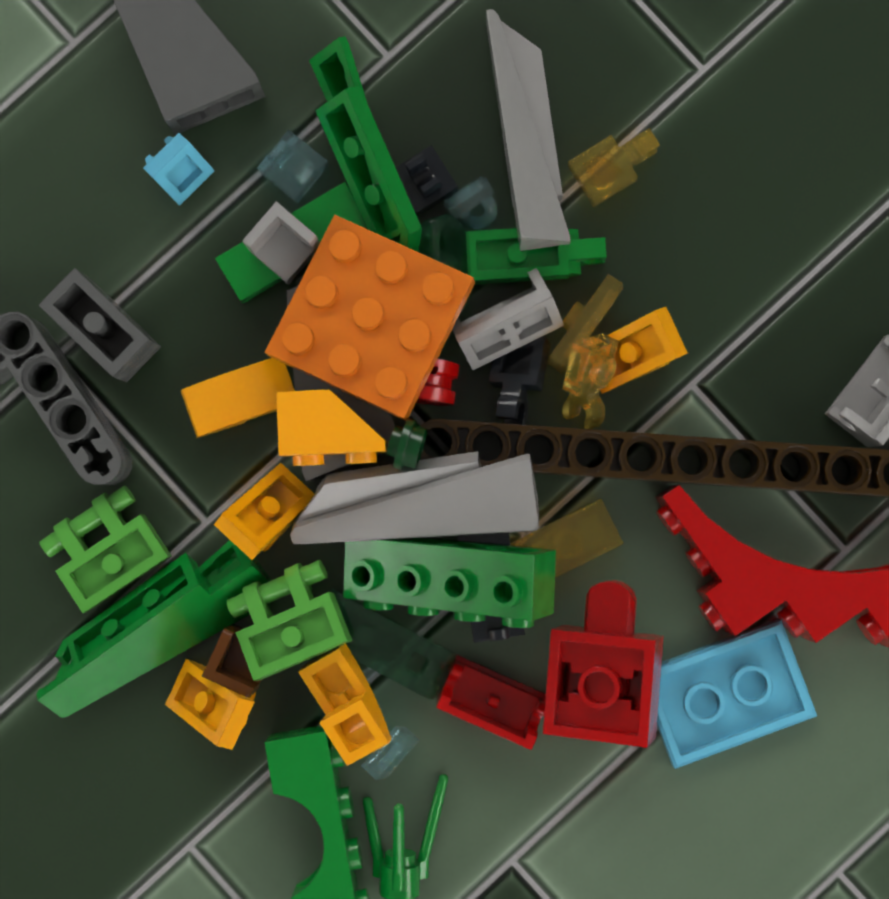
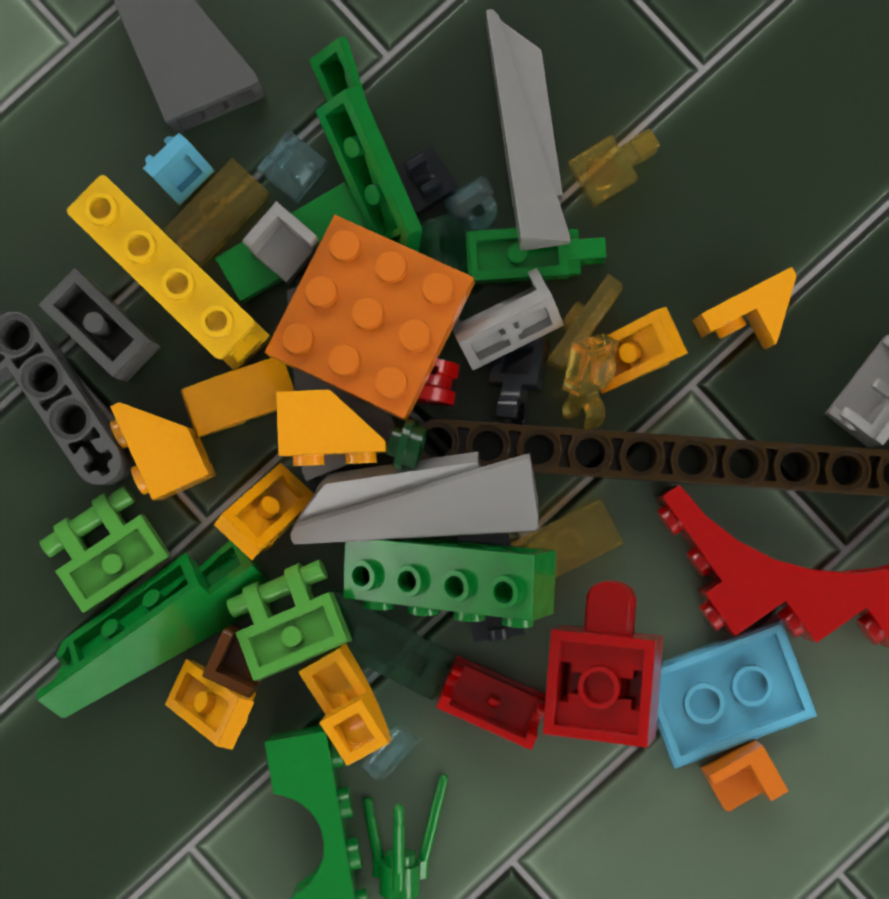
(165, 452): none -> light orange slope
(168, 273): none -> yellow fence
(217, 212): none -> clear yellow plate
(743, 775): none -> orange panel
(762, 304): none -> light orange slope

